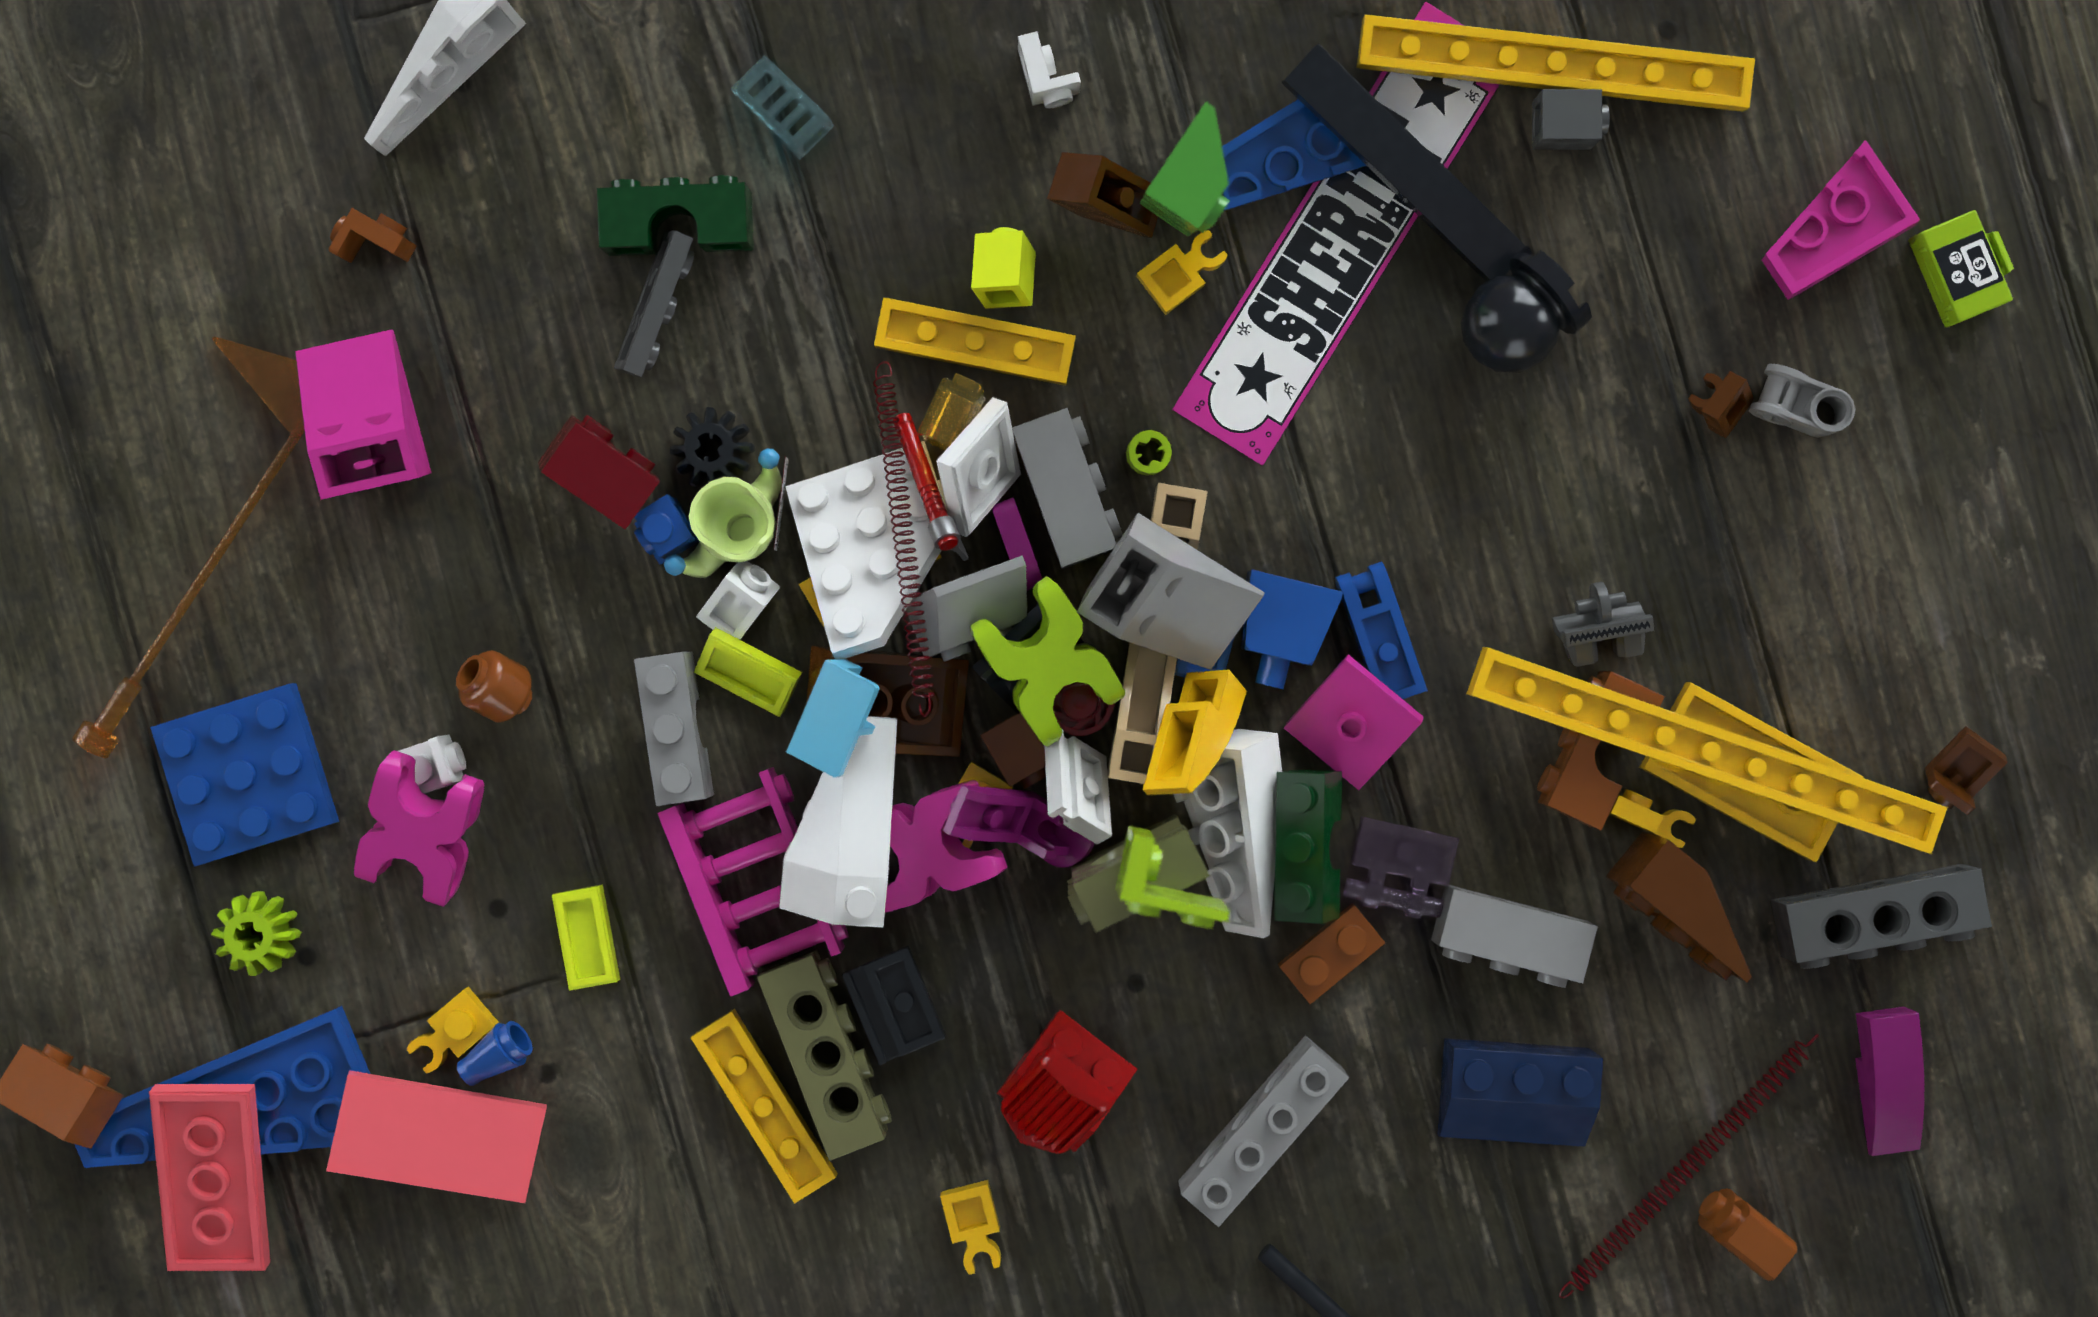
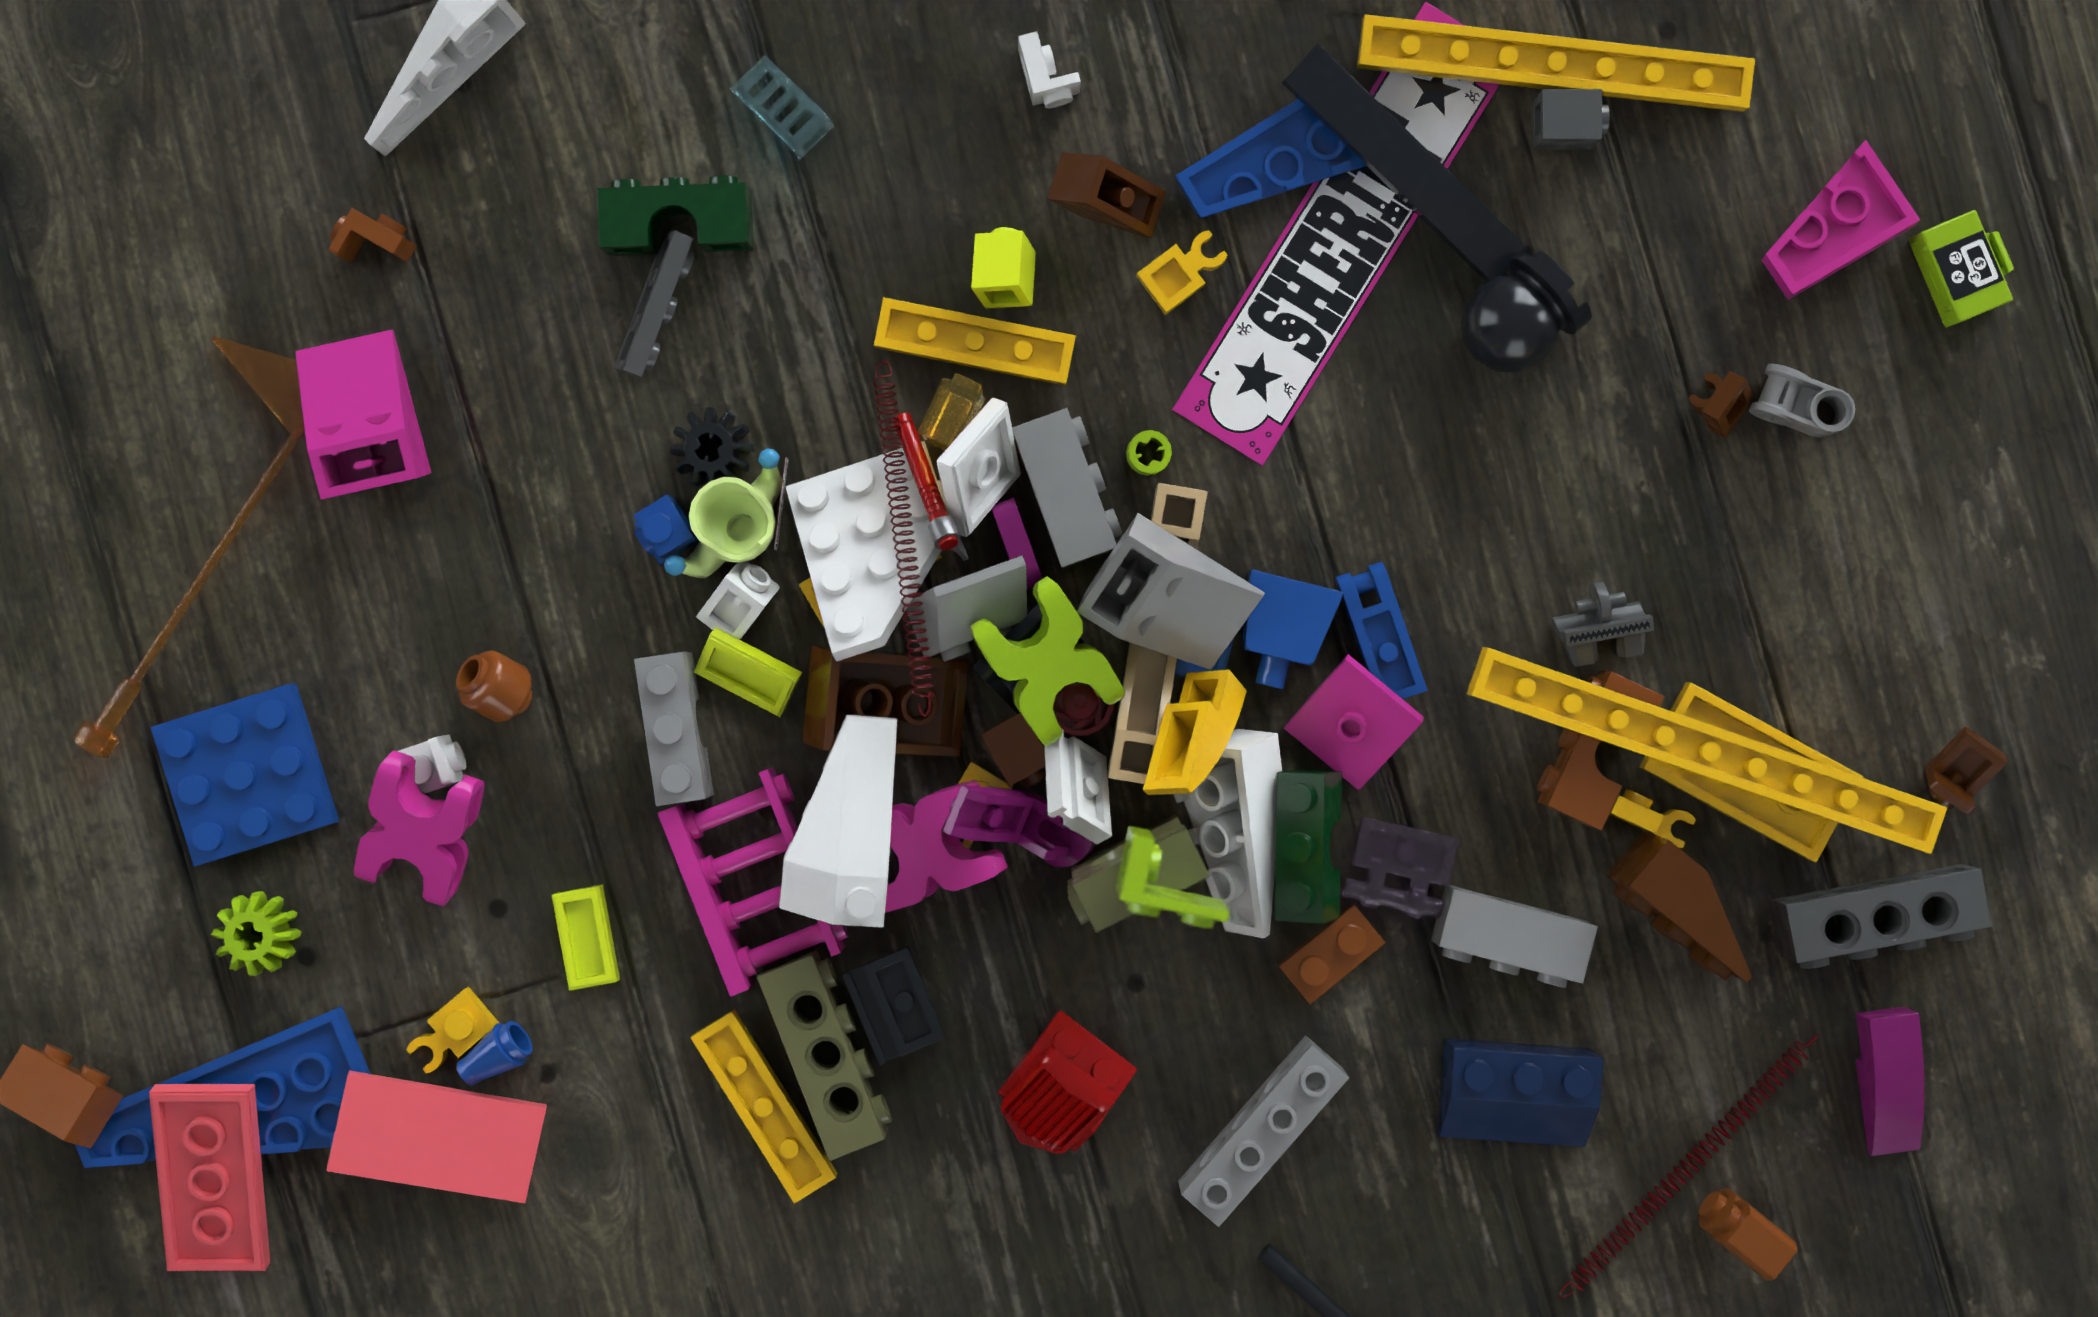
(597, 471): dark red brick -> none
(834, 717): medium azure panel -> none
(972, 1218): yellow plate -> none
(1192, 179): bright green slope -> none

